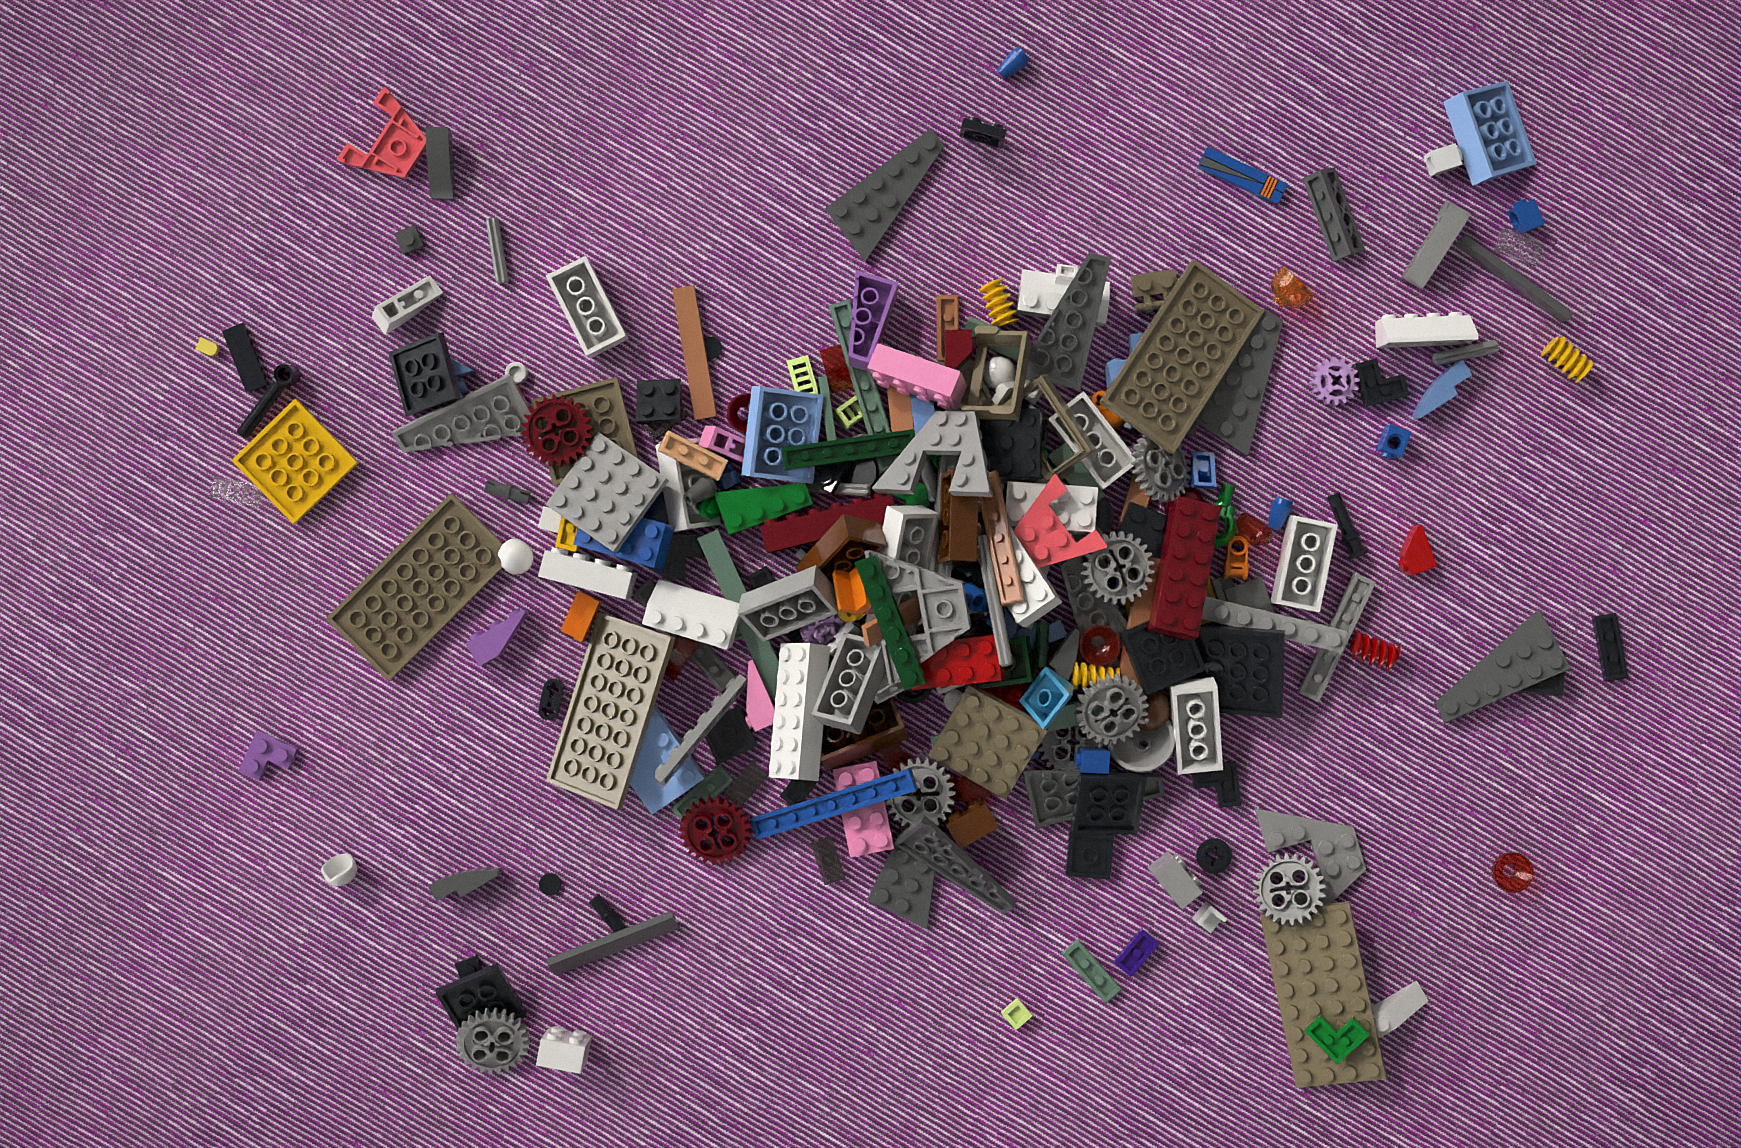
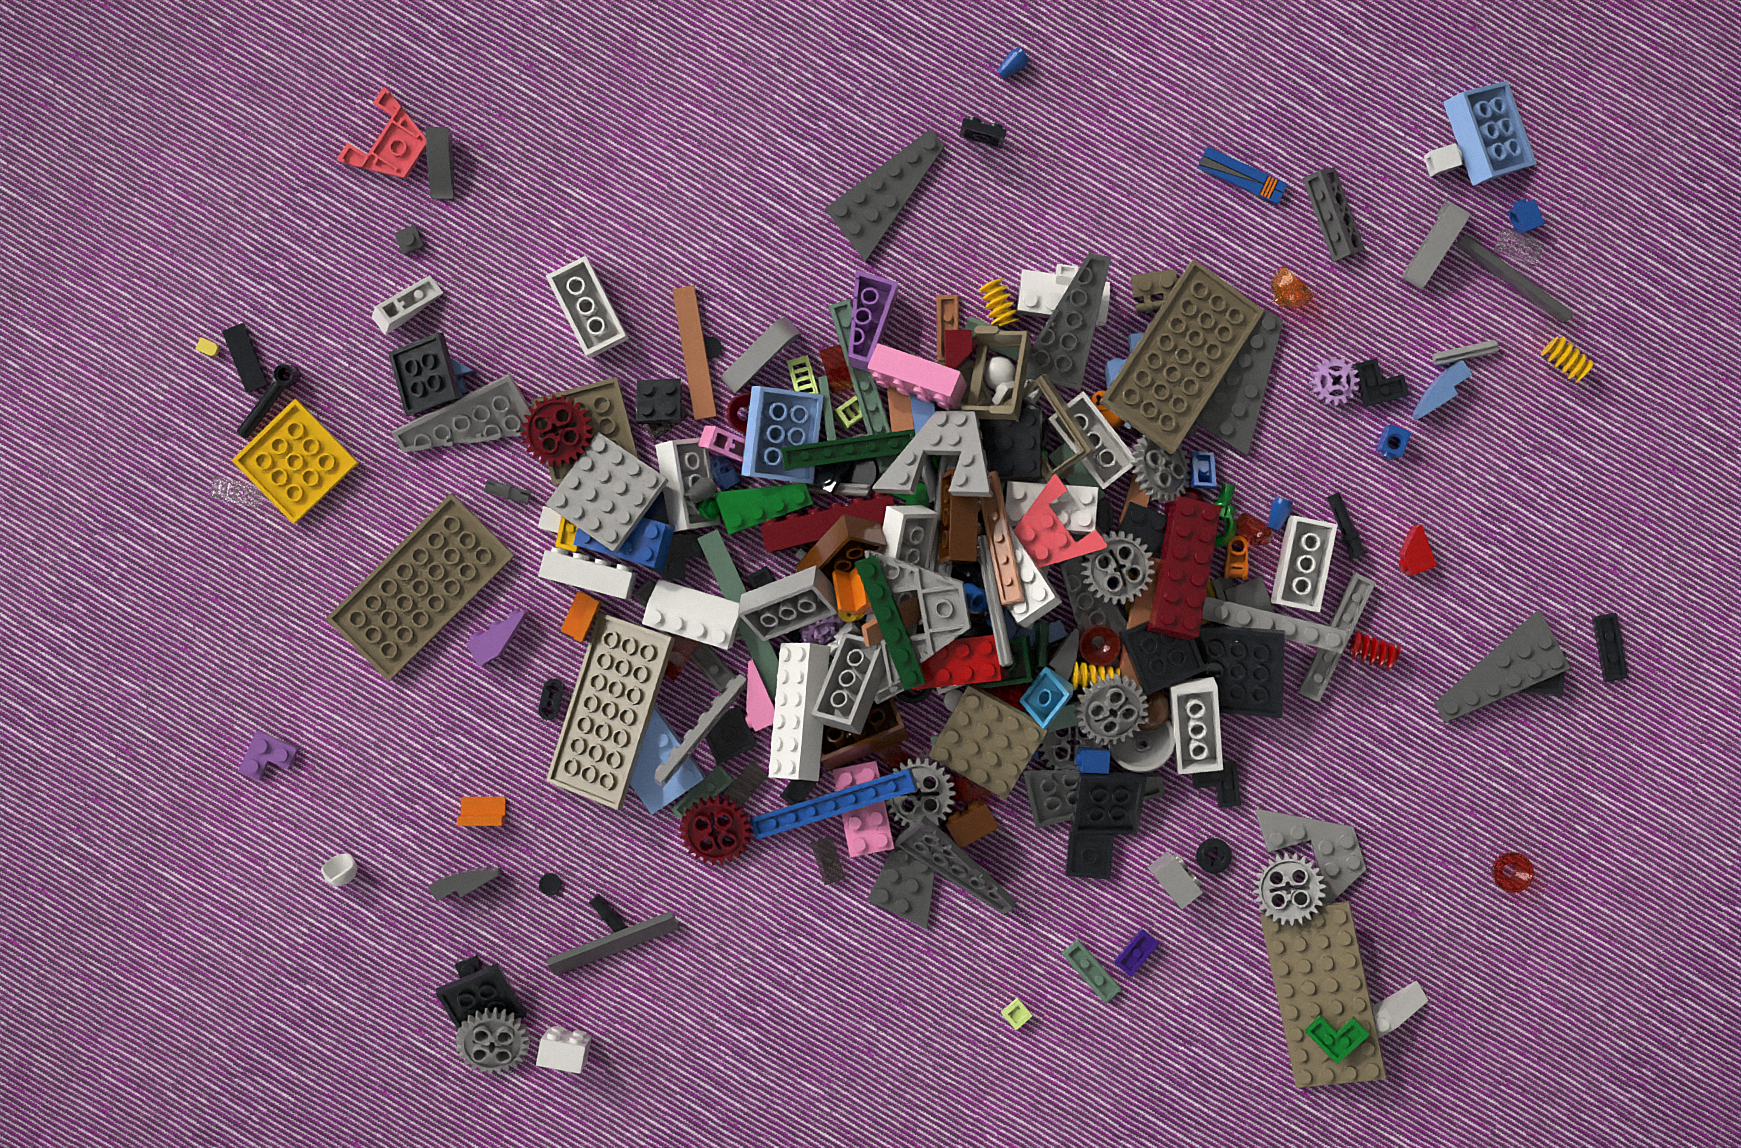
(482, 811): none -> orange panel
(497, 250): light grey axle -> none
(515, 556): white hair -> none
(518, 372): white tile -> none
(692, 455): light nougat tile -> none
(760, 353): none -> light grey beam
(1208, 917): white panel -> none
(1424, 331): white slope -> none

